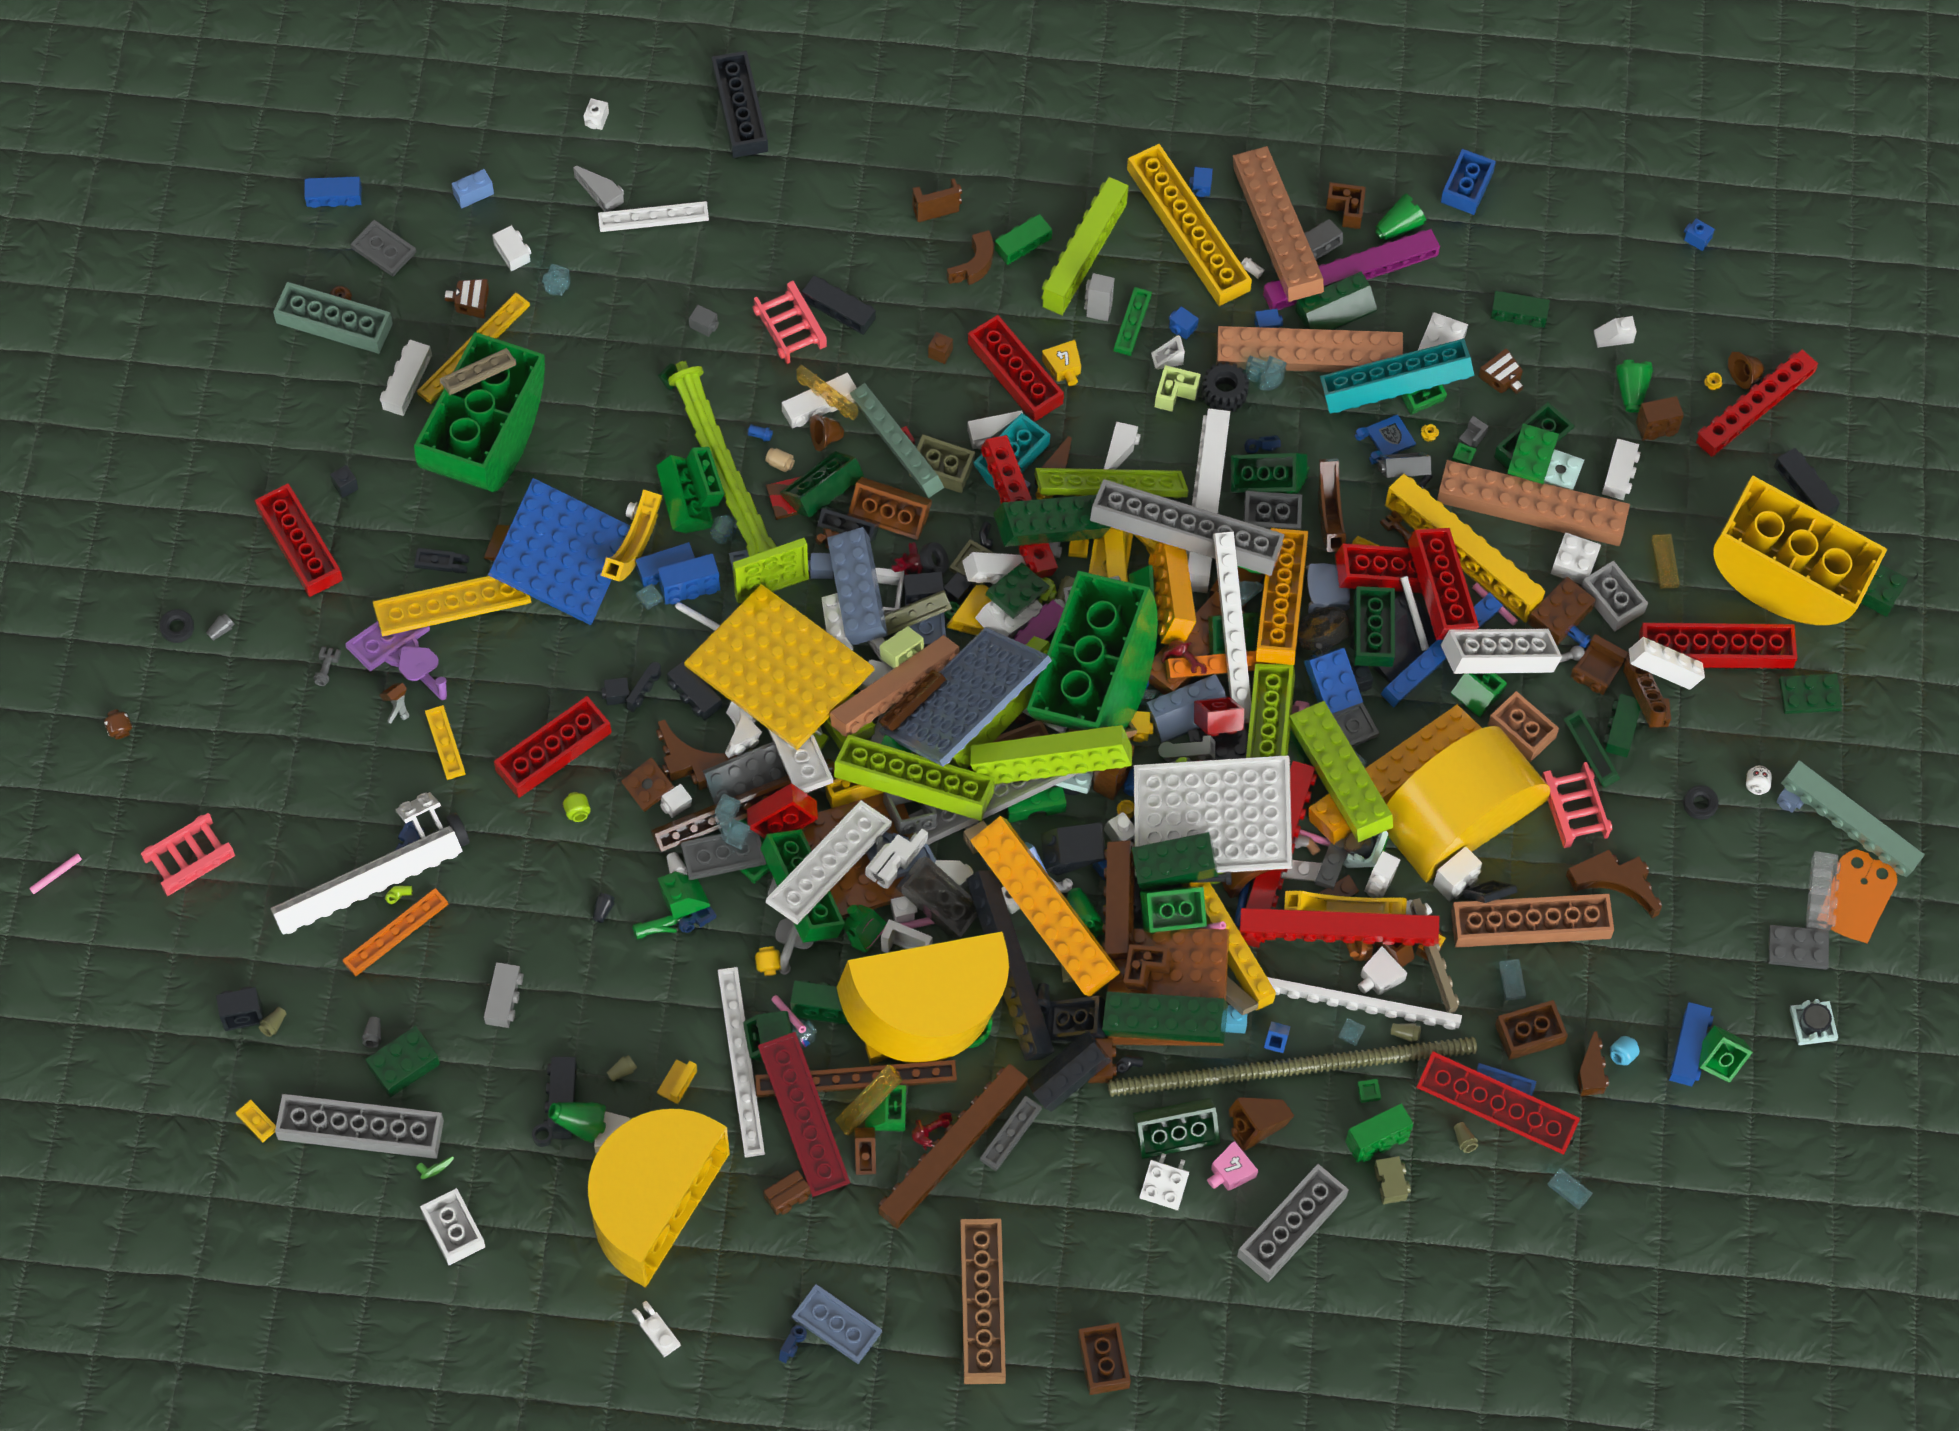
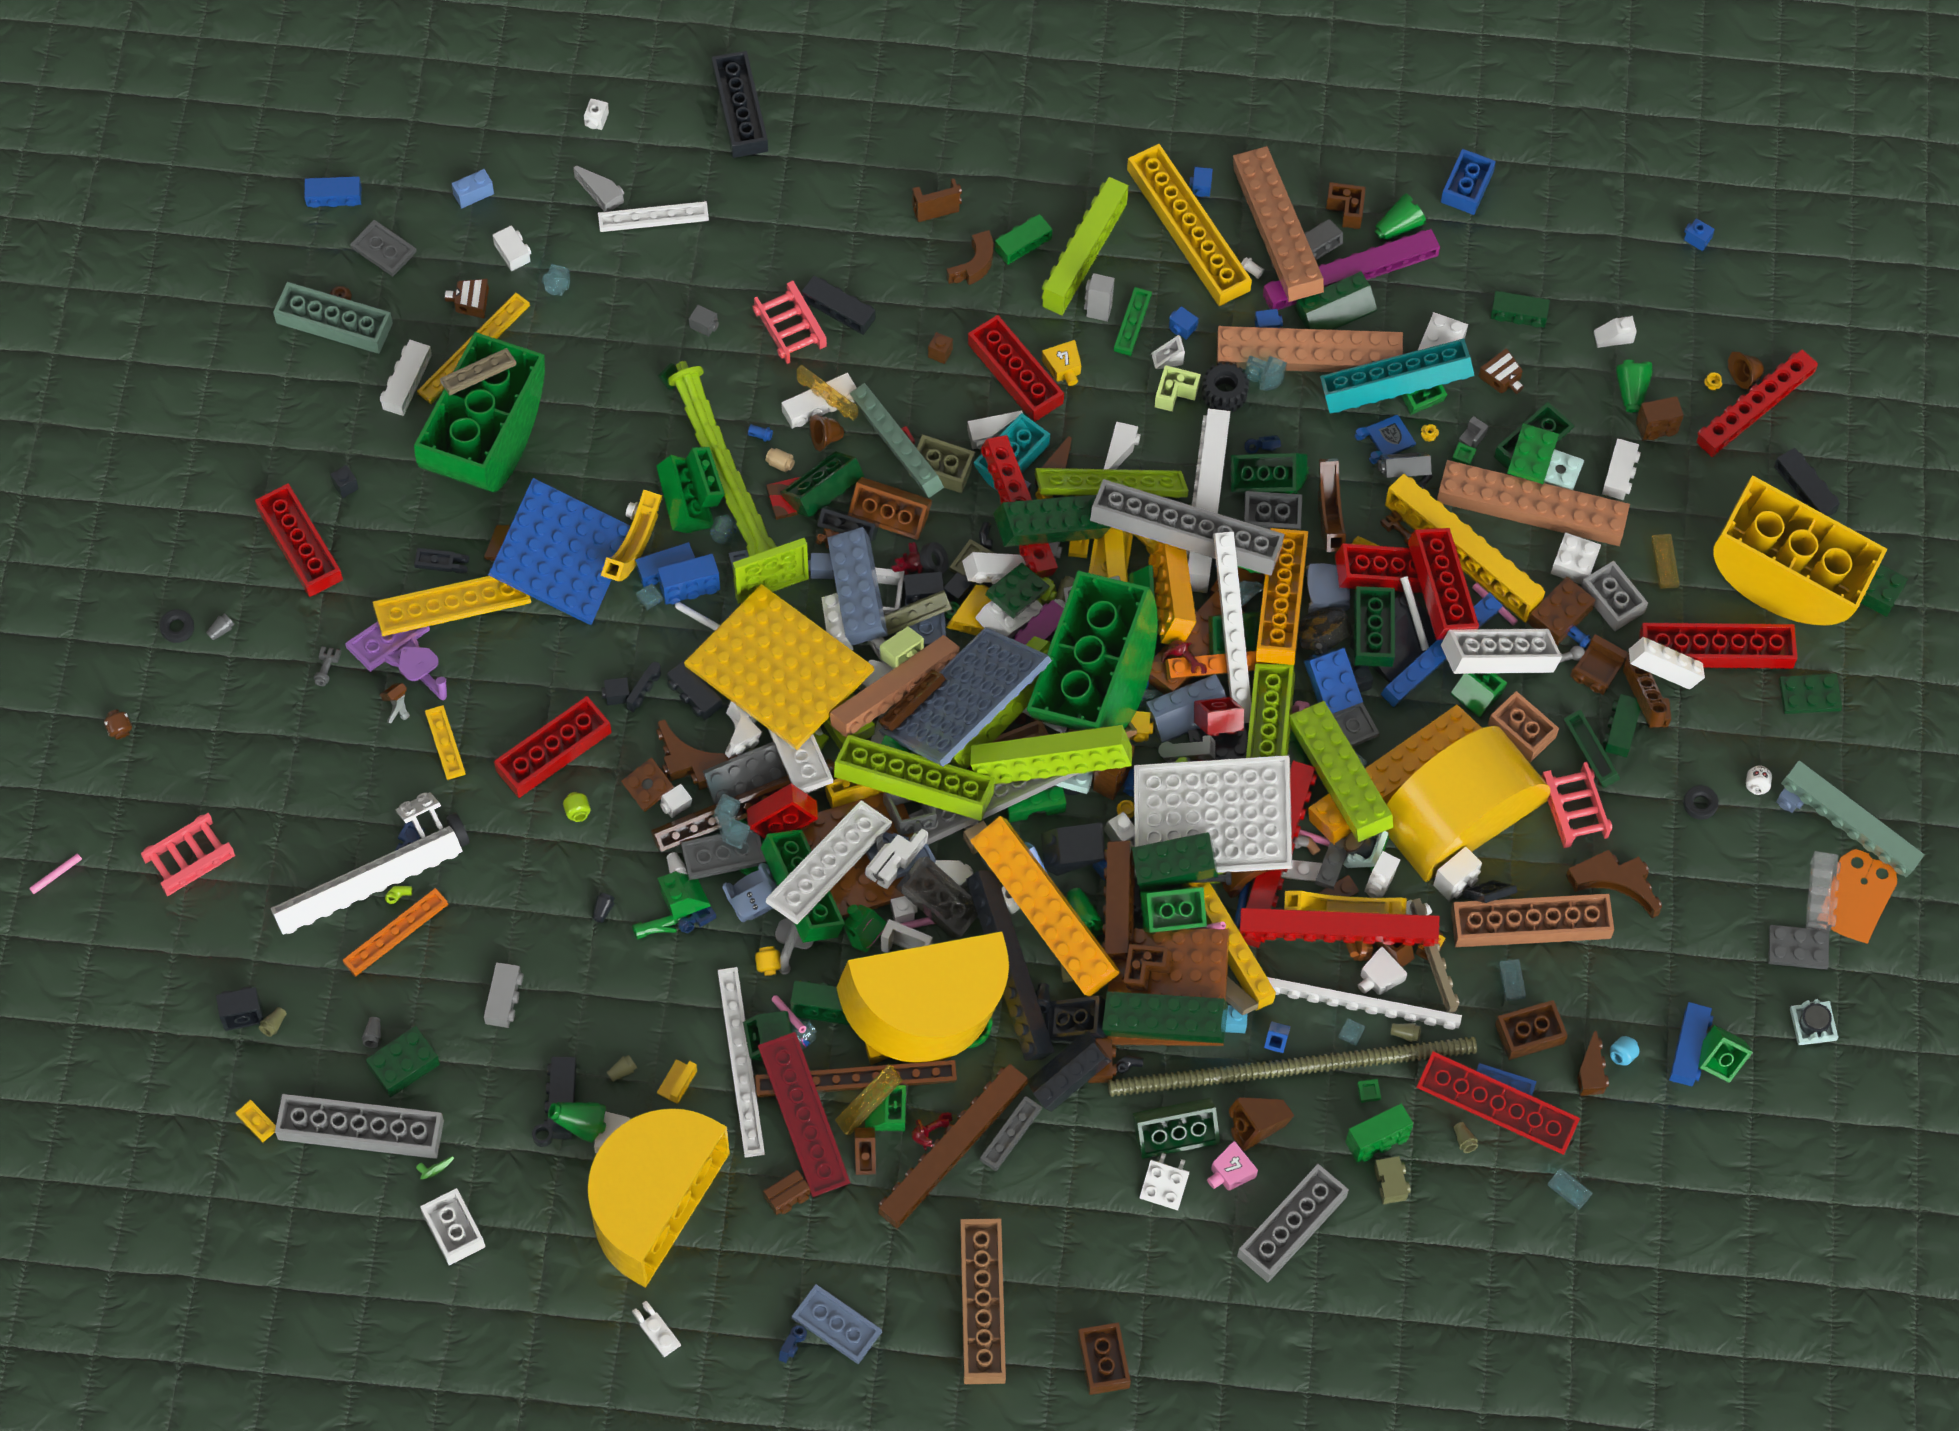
(750, 893): none -> sand blue piece
(1064, 886): white arm -> none

